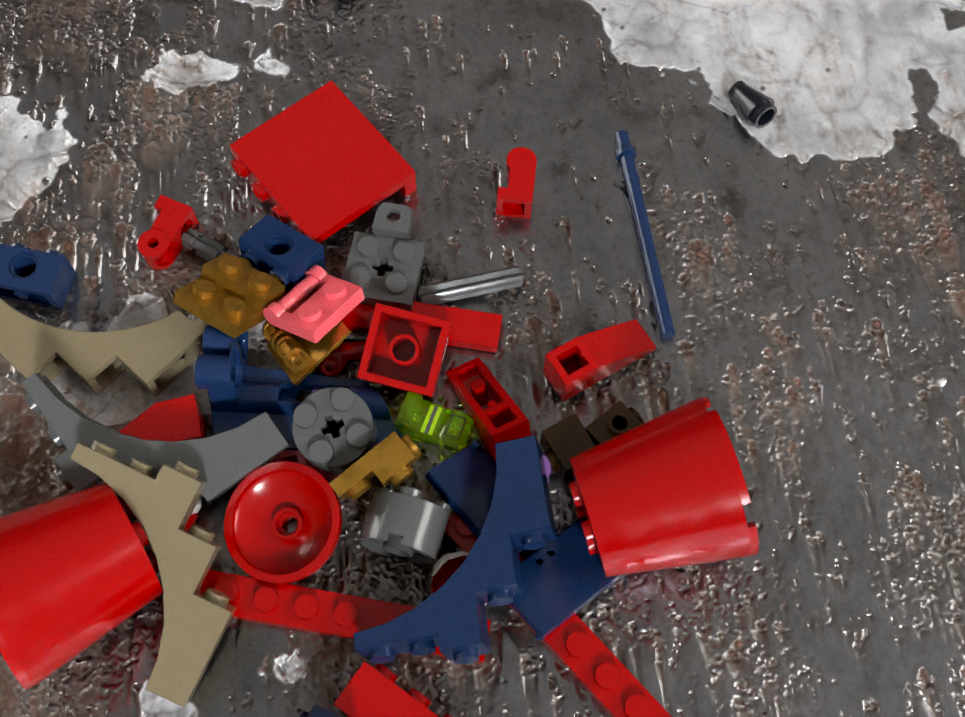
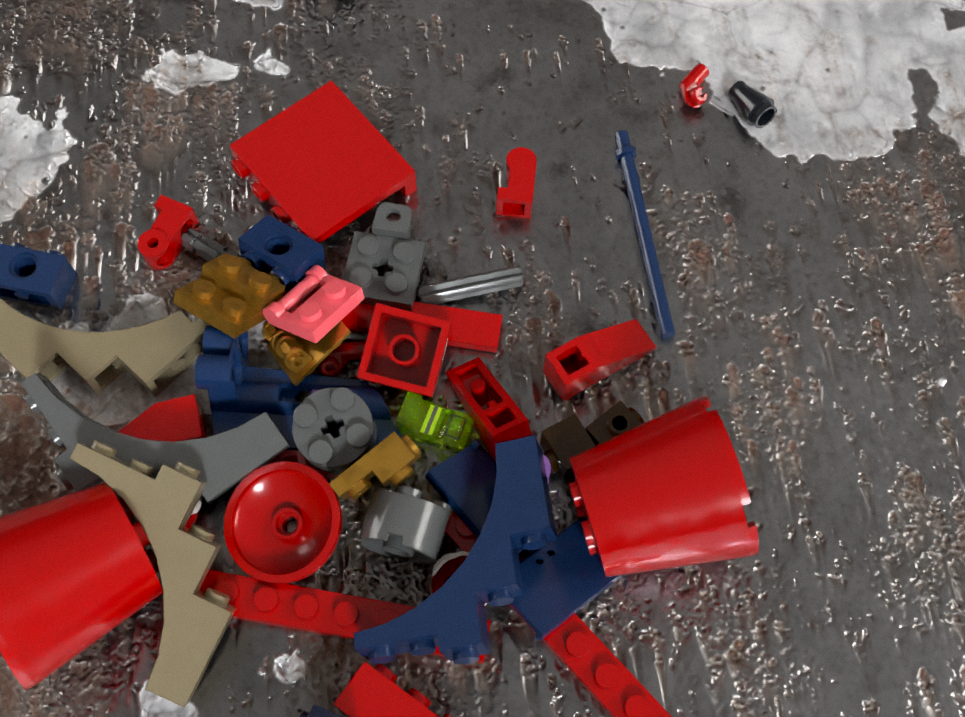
(691, 88): none -> red arm

